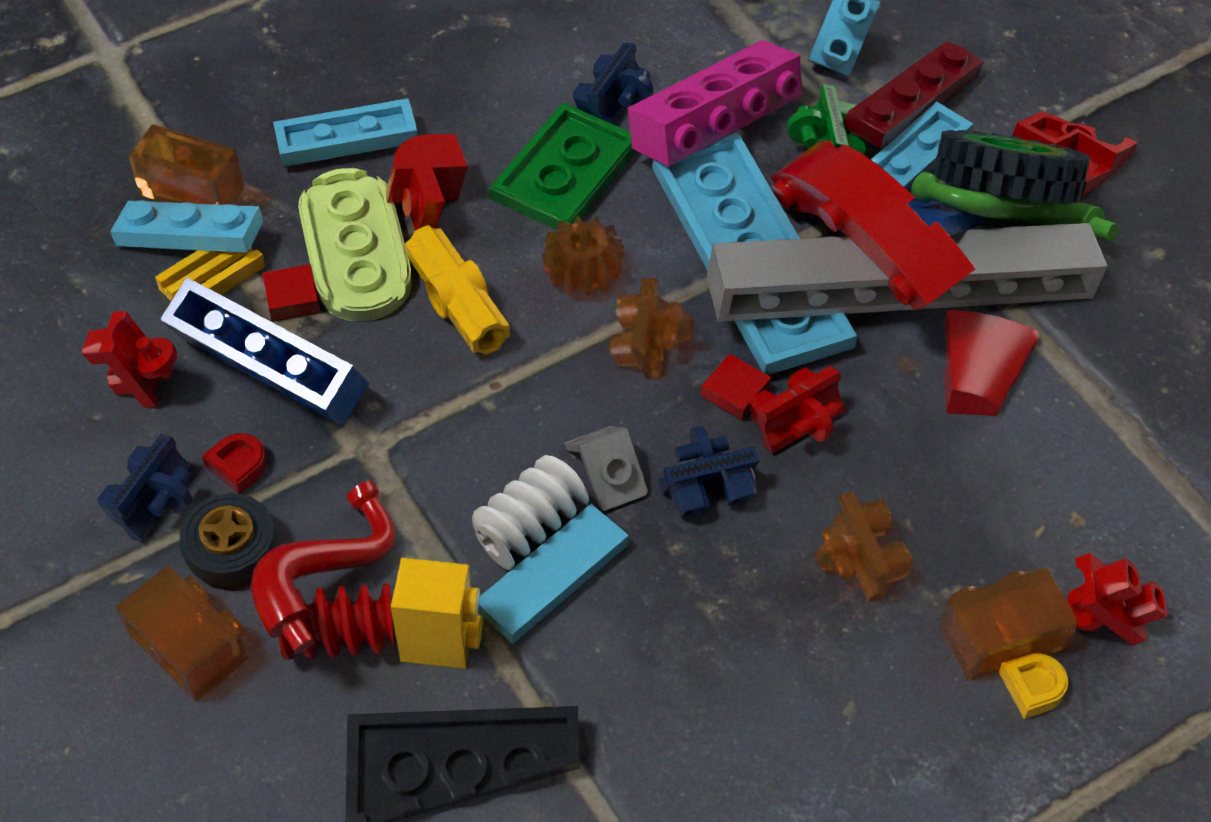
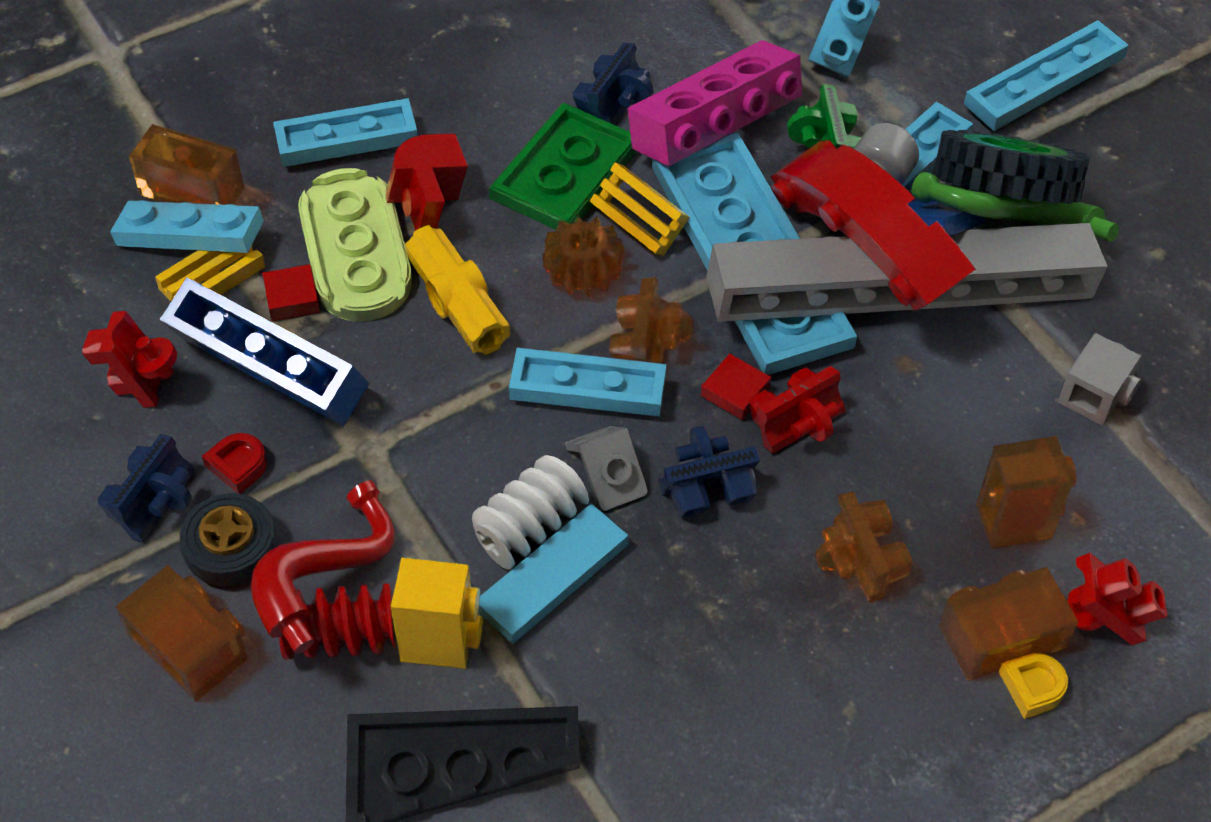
(587, 382): none -> medium azure plate
(611, 189): none -> yellow tile
(890, 149): none -> light grey head
(912, 92): dark red plate -> none
(983, 360): red slope -> none
(1025, 491): none -> clear orange brick
(1045, 75): none -> medium azure plate
(1100, 379): none -> light grey brick
(1104, 157): red slope -> none

